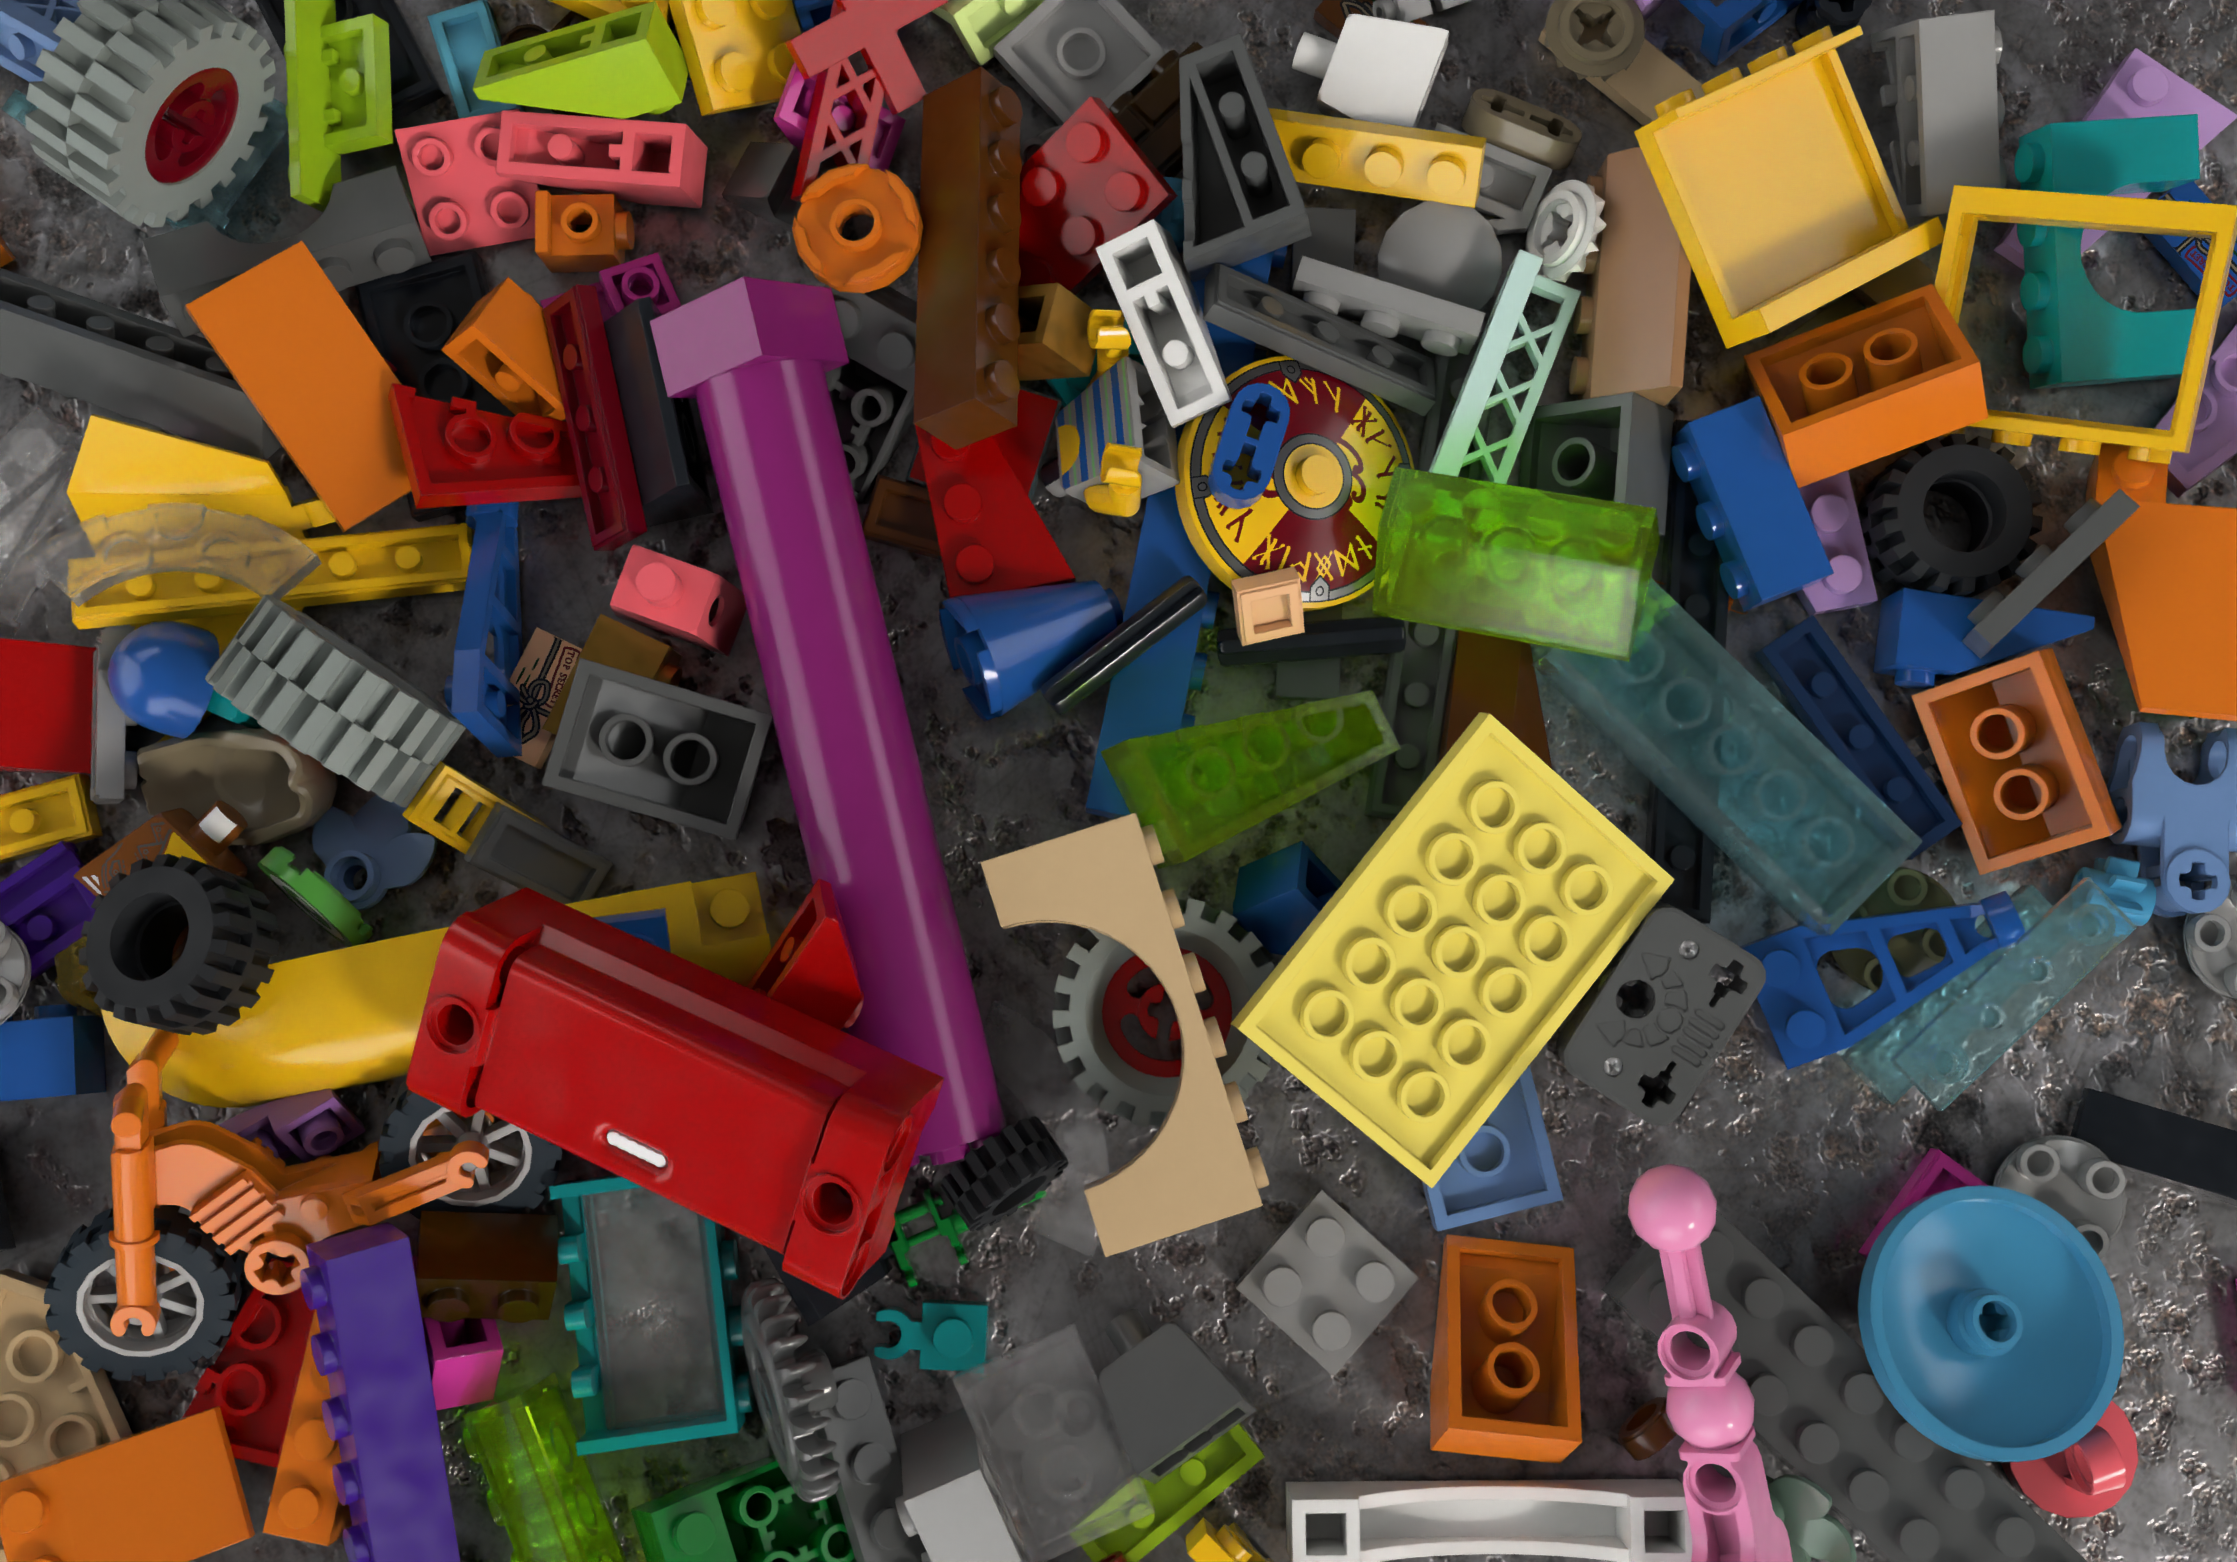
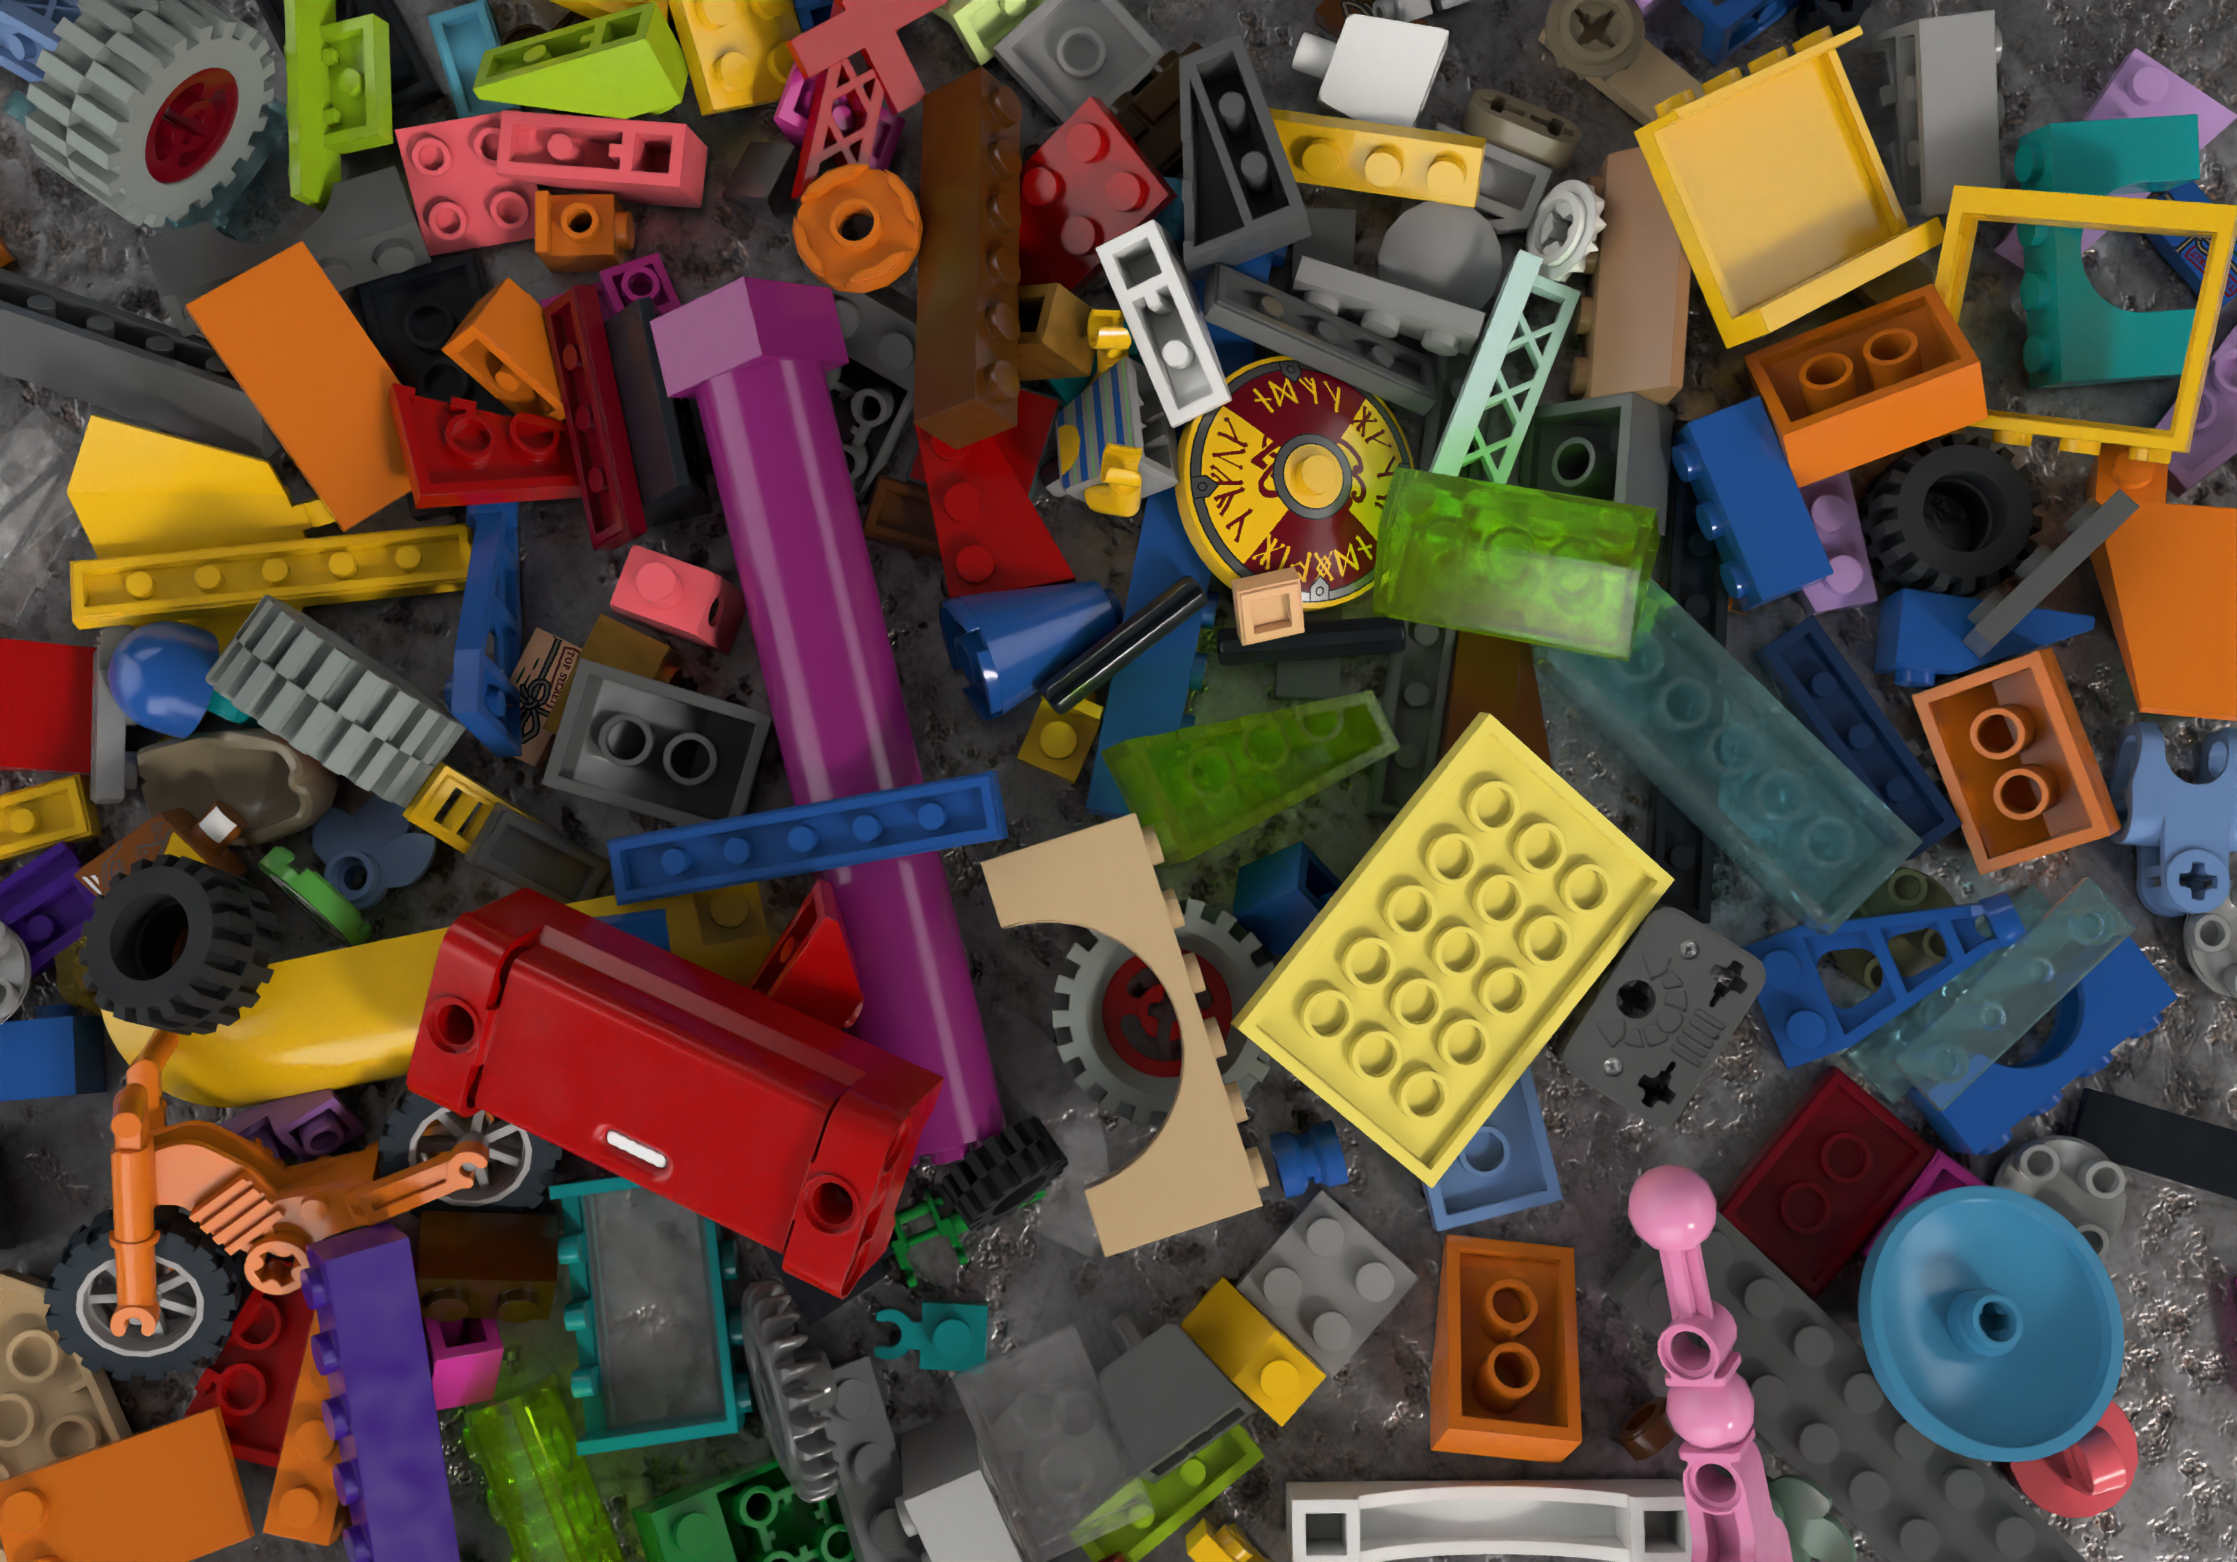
(173, 539): clear tile -> none
(808, 838): none -> blue tile
(1062, 741): none -> yellow bracket
(1253, 1351): none -> yellow slope
(1262, 450): blue beam -> none
(1307, 1158): none -> blue wheel
(1824, 1180): none -> dark red tile
(2106, 1007): none -> blue arch
(2119, 881): dark azure gear -> none

